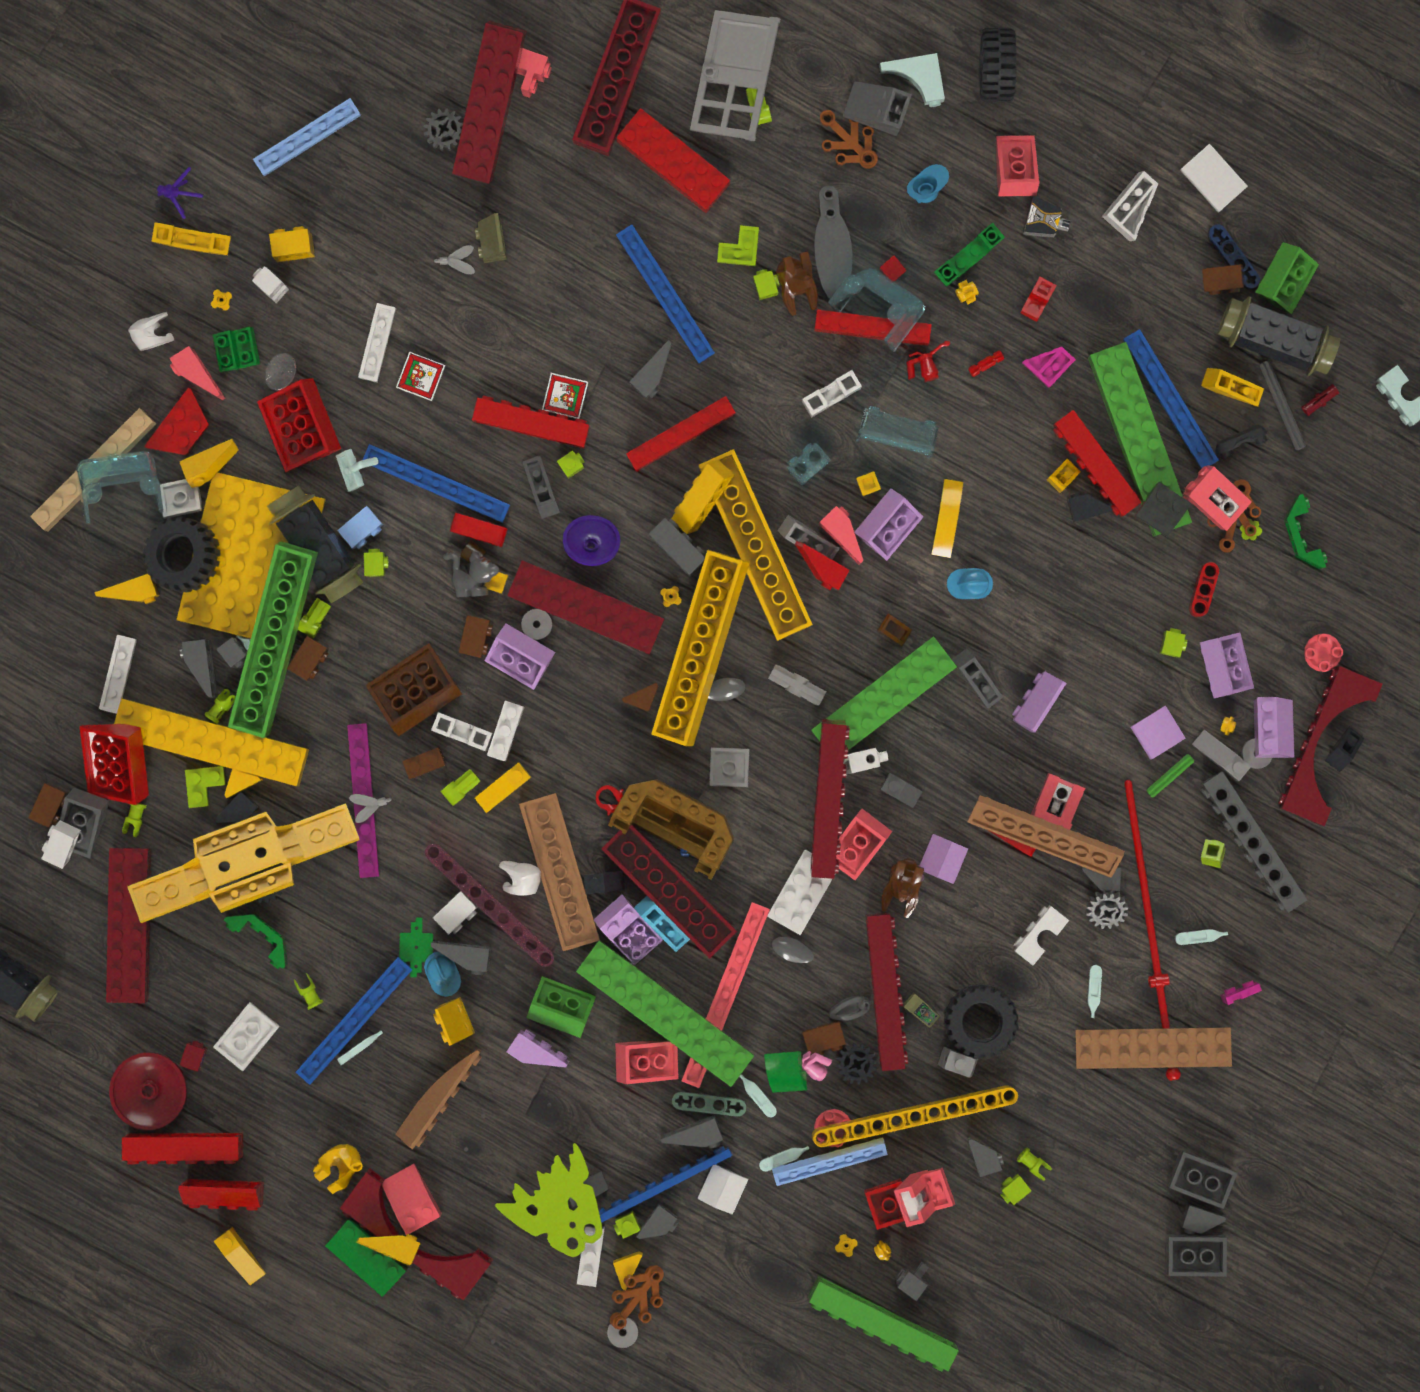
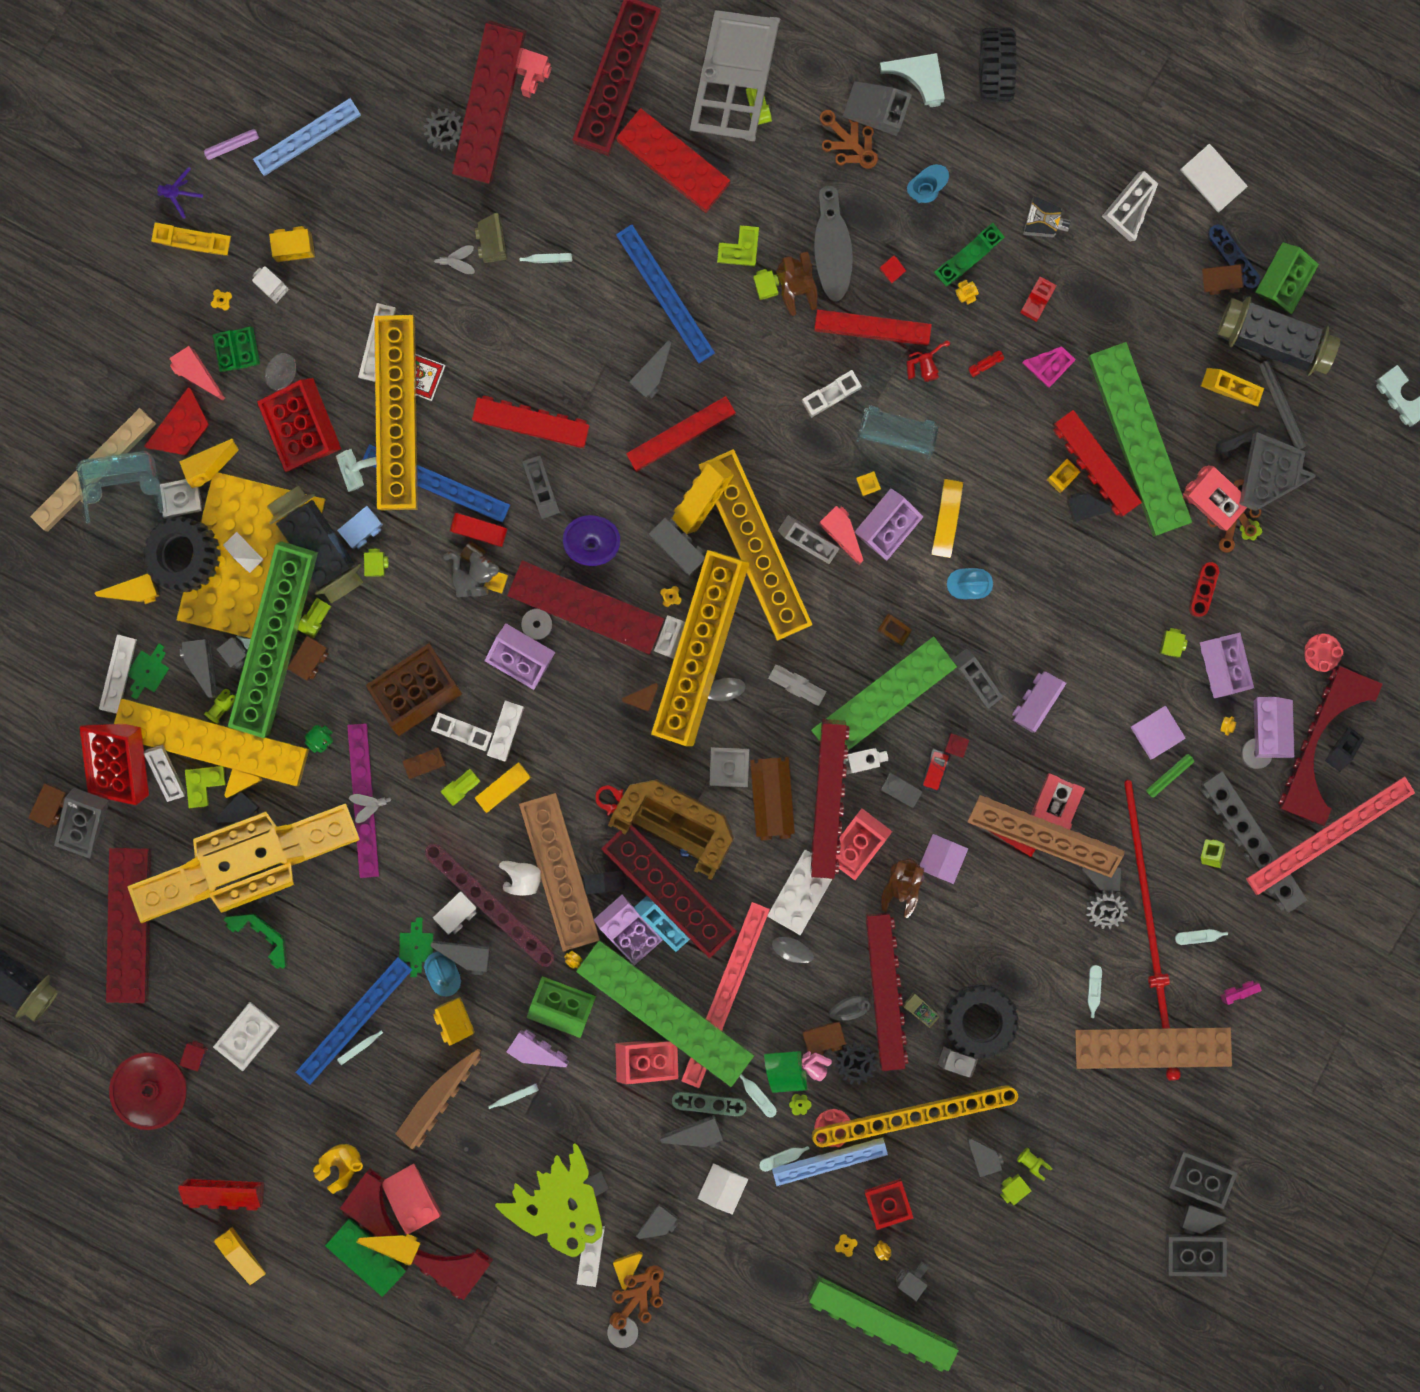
(60, 844): white brick -> none
(134, 818): lime piece -> none
(143, 332): white helmet -> none
(154, 677): none -> green piece
(164, 773): none -> light grey plate
(182, 1147): red brick -> none
(231, 144): none -> lavender axle
(243, 552): none -> white slope
(309, 994): lime piece -> none
(319, 738): none -> green head
(396, 412): none -> yellow brick
(475, 637): reddish brown brick -> none
(515, 1096): none -> light aqua piece
(548, 258): none -> light aqua piece
(565, 395): tile -> none
(571, 464): lime brick -> none
(573, 959): none -> yellow plate
(627, 1224): lime brick -> none
(668, 1181): blue plate -> none
(670, 637): none -> white slope
(772, 798): none -> reddish brown brick
(796, 1099): none -> lime plant
(811, 467): clear light blue brick -> none
(822, 567): red slope -> none
(905, 307): clear light blue windscreen -> none
(923, 1195): coral brick -> none
(935, 771): none -> slope
(956, 745): none -> dark red brick
(1016, 166): coral slope -> none
(1048, 920): white arch -> none
(1163, 509): pearl dark grey slope -> none
(1170, 399): blue plate -> none
(1221, 755): light grey slope -> none
(1271, 471): none -> dark grey wing
(1299, 507): green slope -> none
(1320, 400): dark red pin -> none
(1330, 835): none -> coral plate

